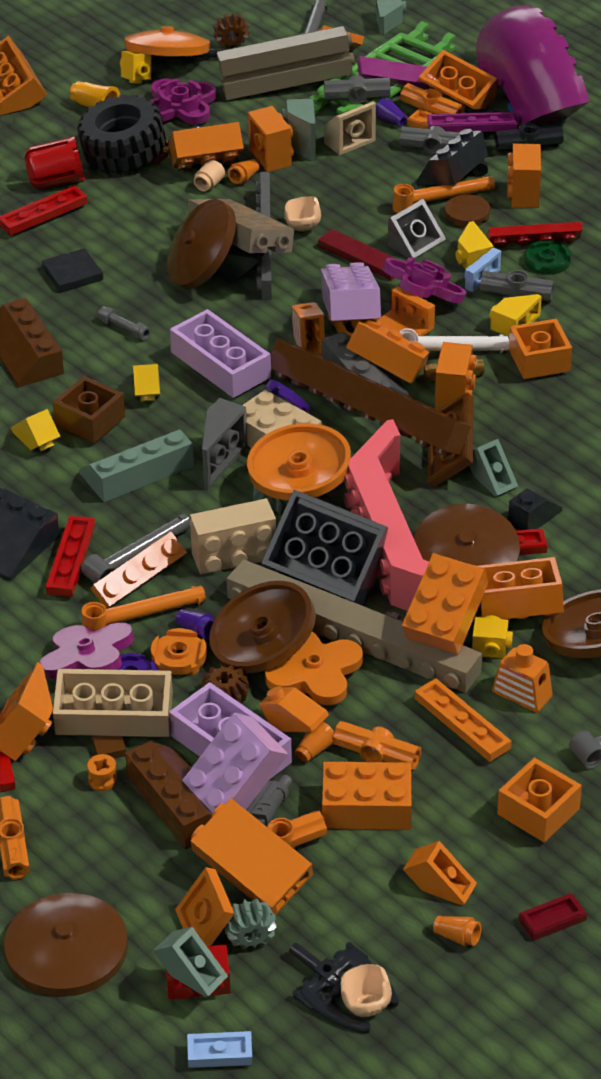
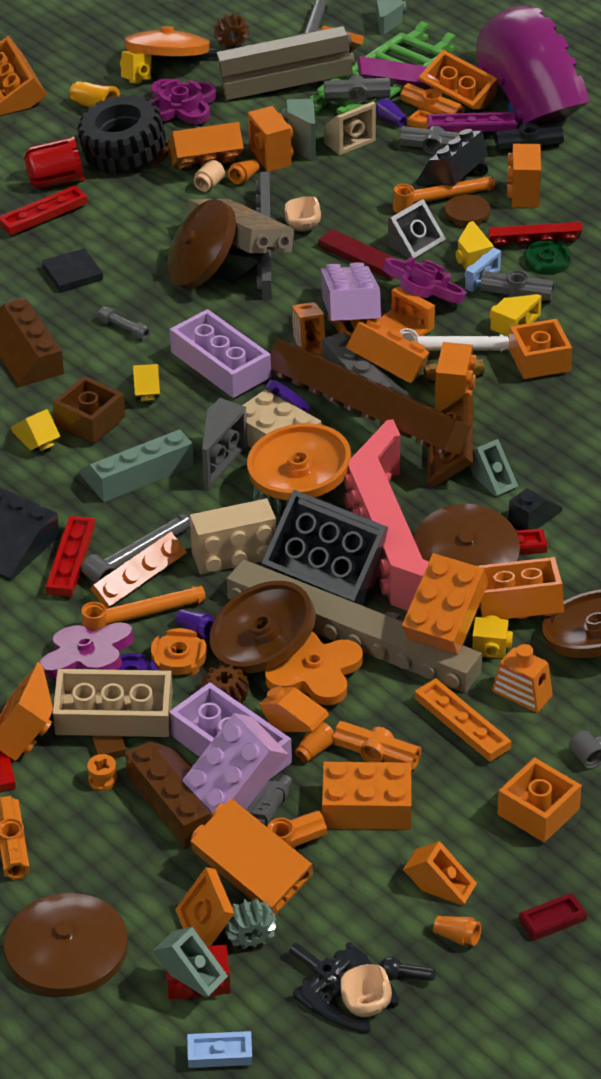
(396, 969): none -> black bar

